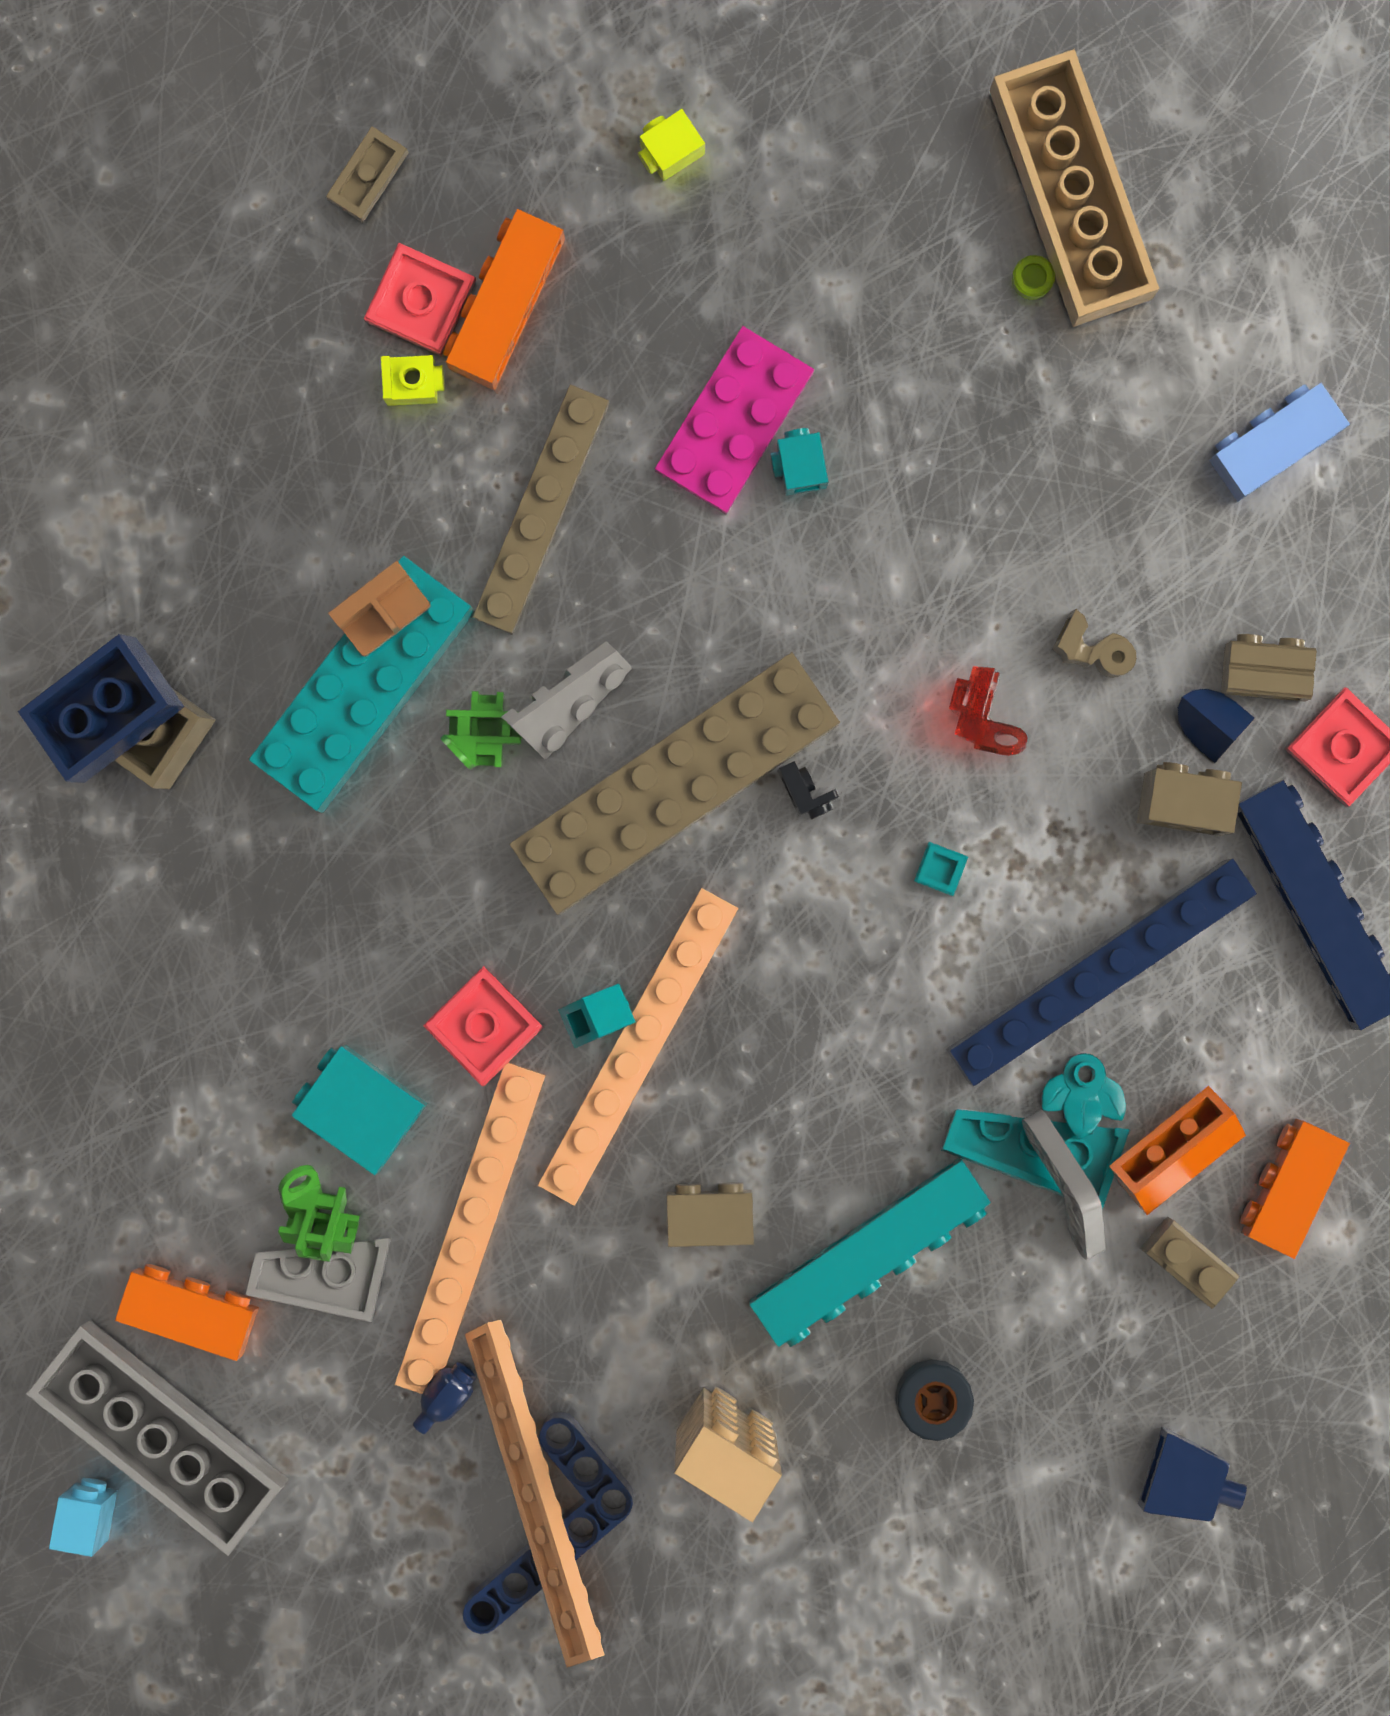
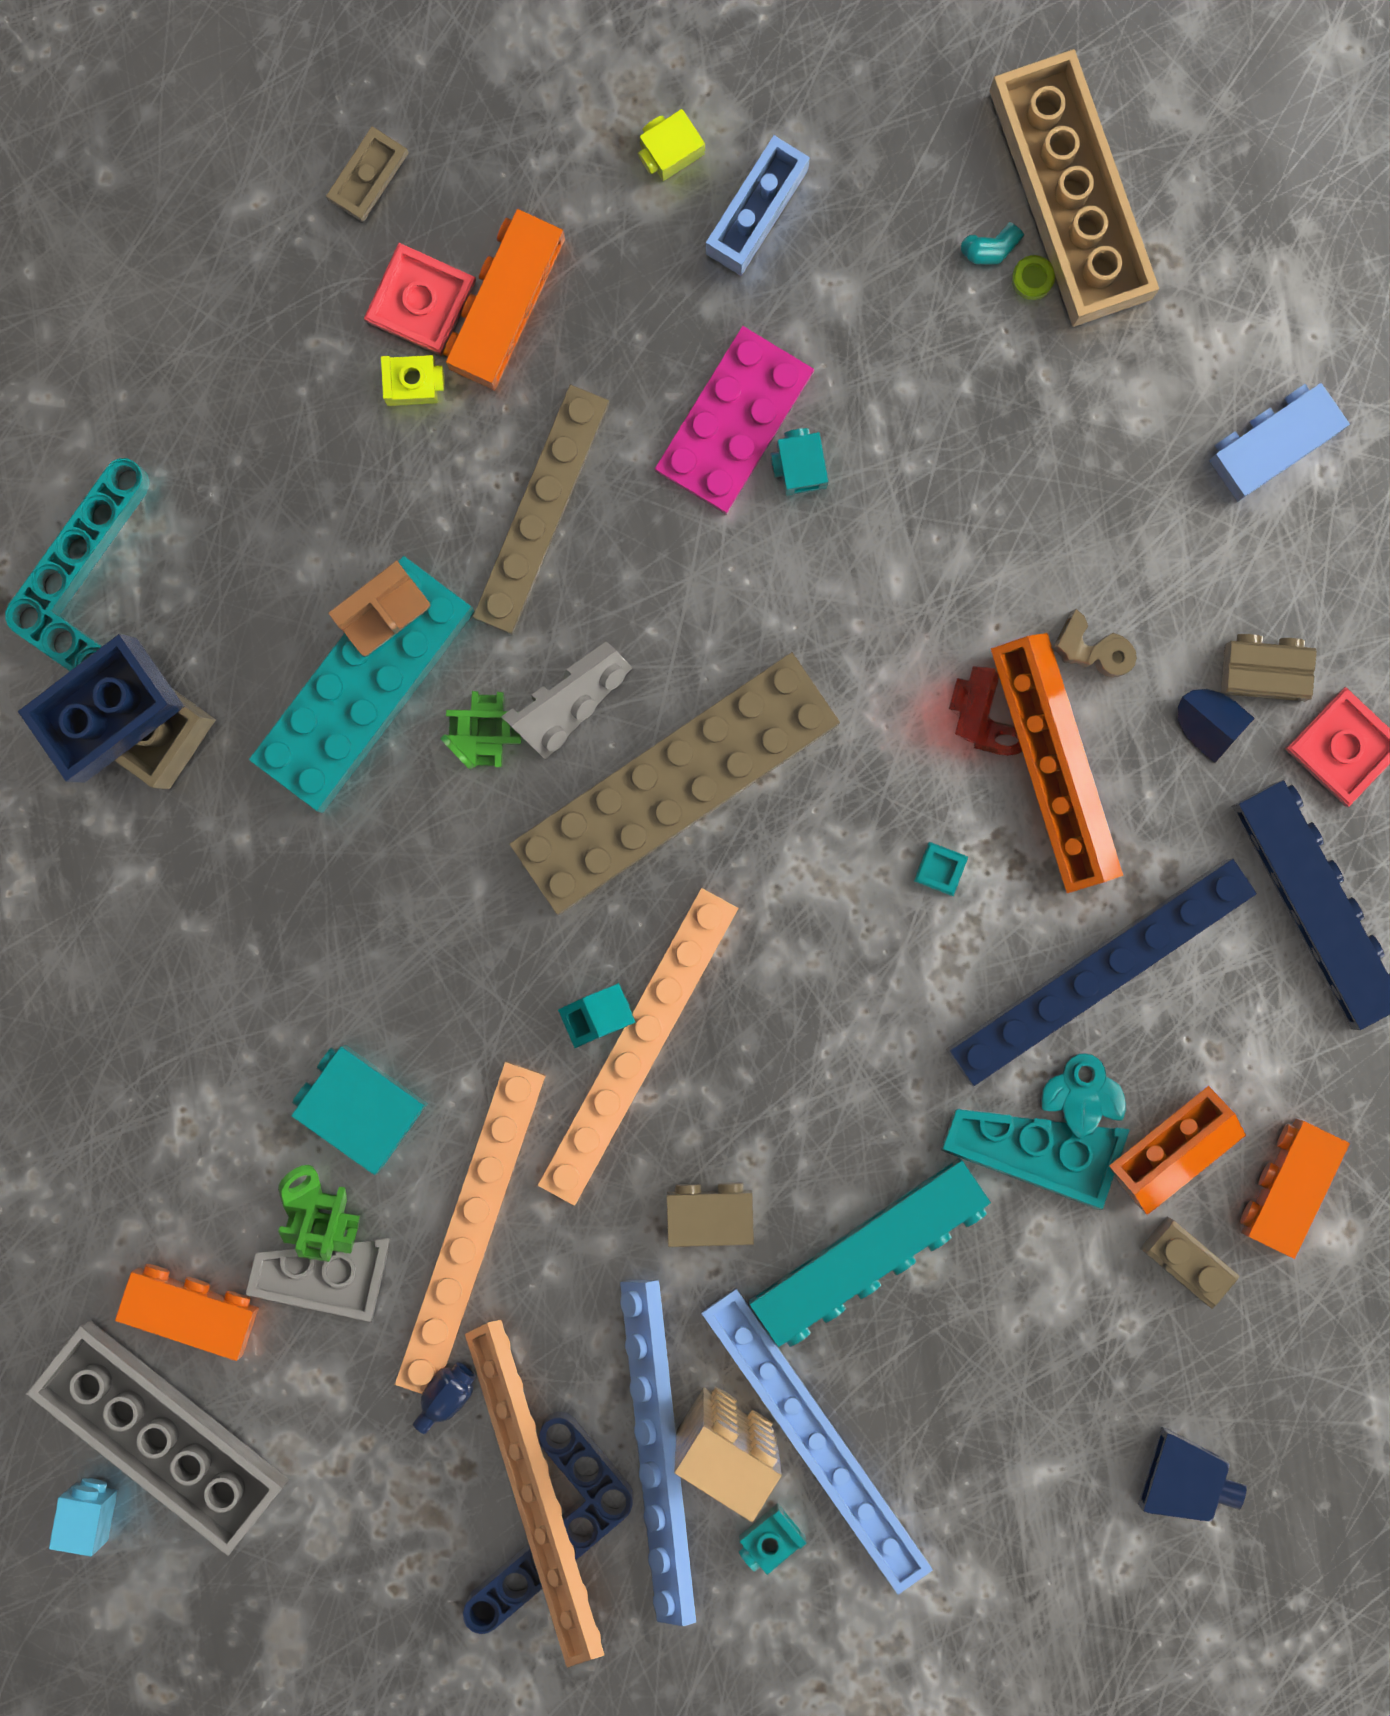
(75, 571): none -> teal beam
(483, 1026): coral plate -> none
(656, 1449): none -> light blue plate
(757, 205): none -> light blue brick
(774, 1525): none -> teal brick
(799, 785): black bracket -> none
(817, 1441): none -> light blue plate
(945, 1410): black wheel -> none
(992, 250): none -> teal arm
(1056, 762): none -> orange brick
(1081, 1199): light grey beam -> none
(1189, 801): dark tan brick -> none

